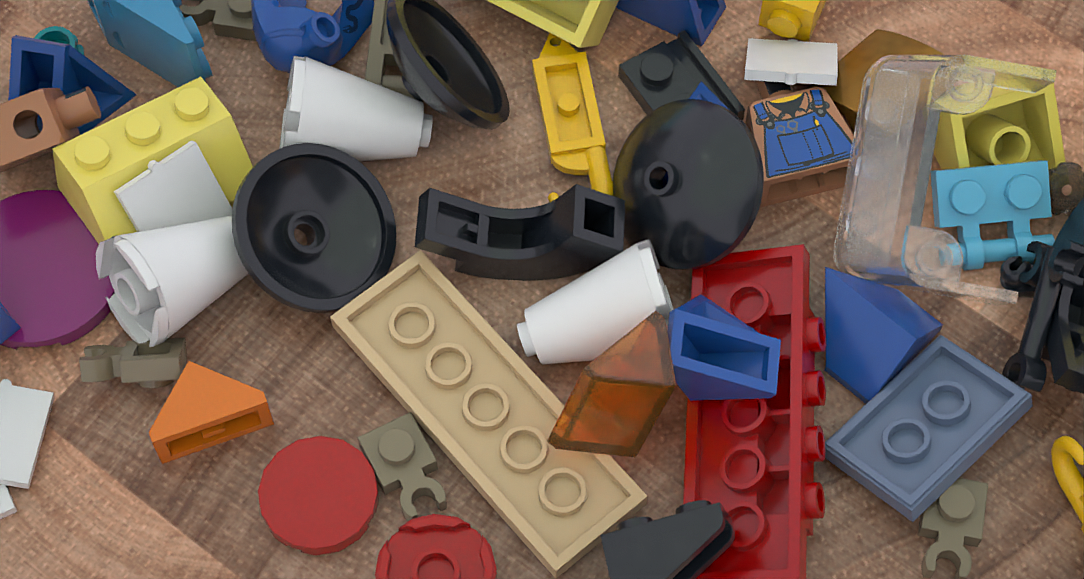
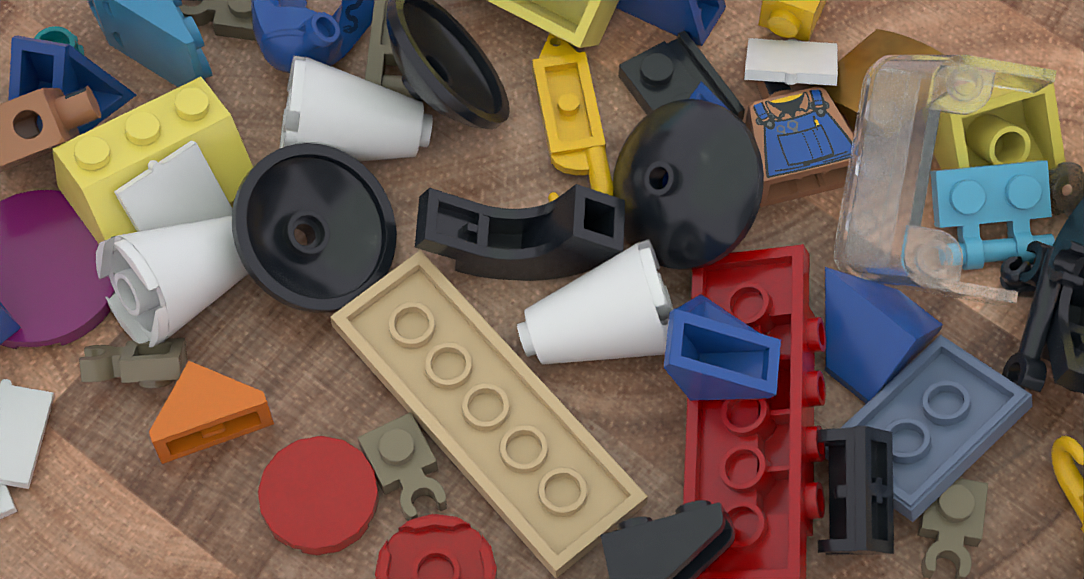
(619, 394): clear orange slope -> none
(859, 491): none -> black hinge

